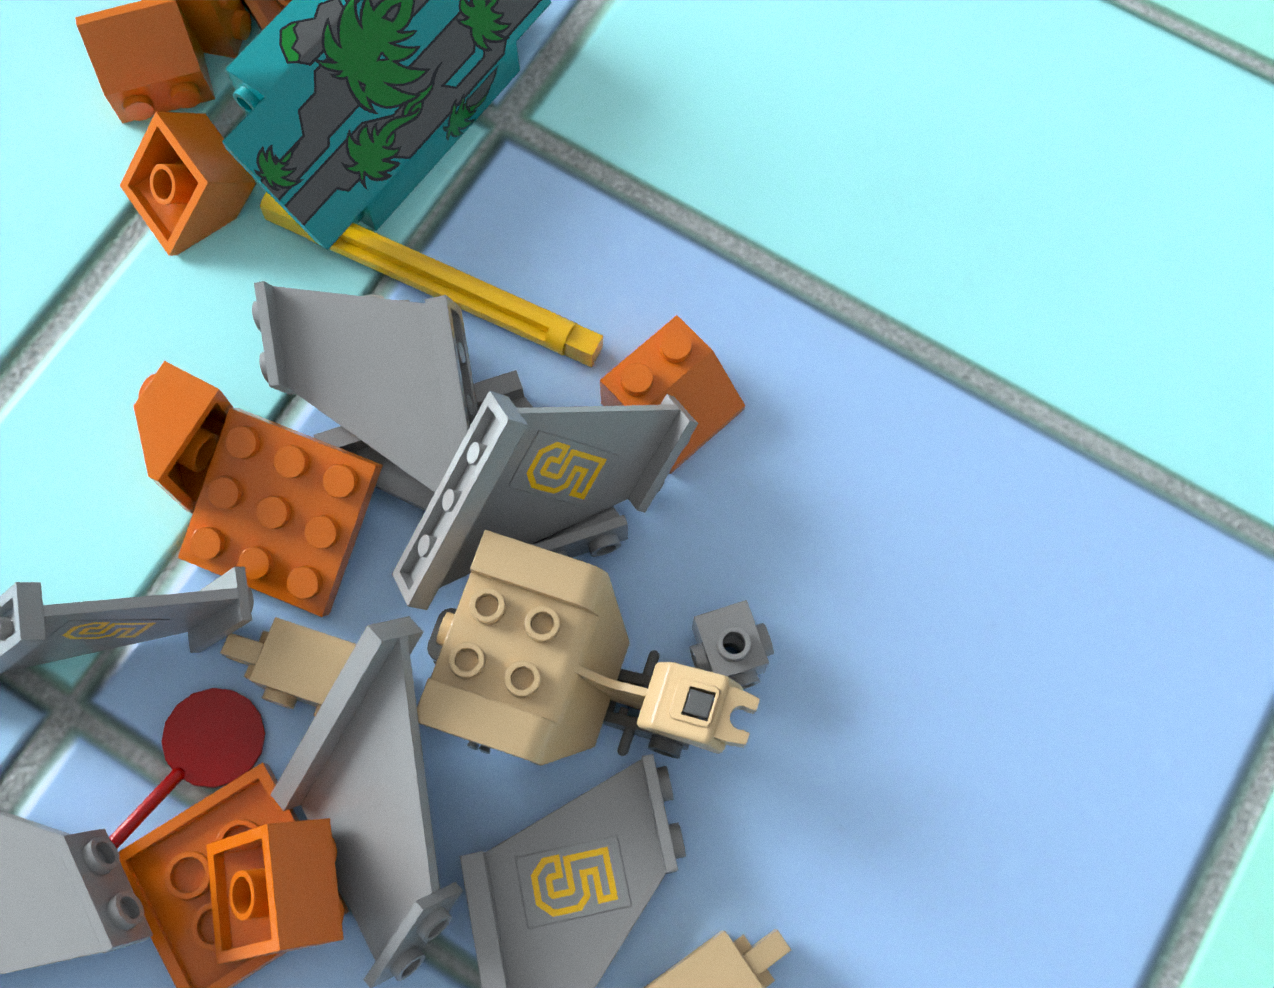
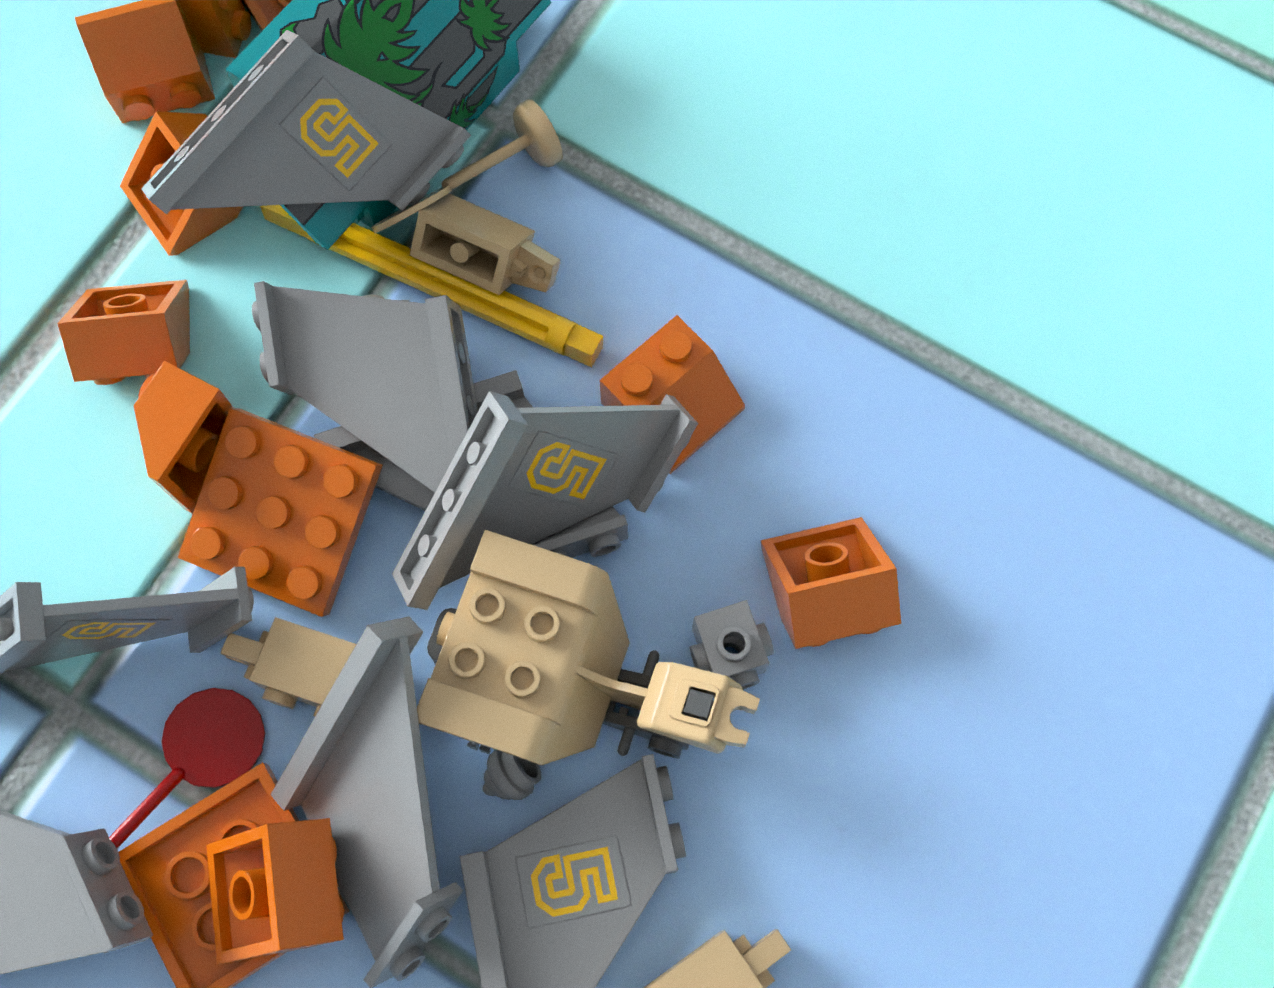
(127, 331): none -> orange slope
(307, 136): none -> light grey piece
(481, 247): none -> tan hinge
(510, 776): none -> light grey plate
(535, 136): none -> tan piece
(832, 582): none -> orange slope

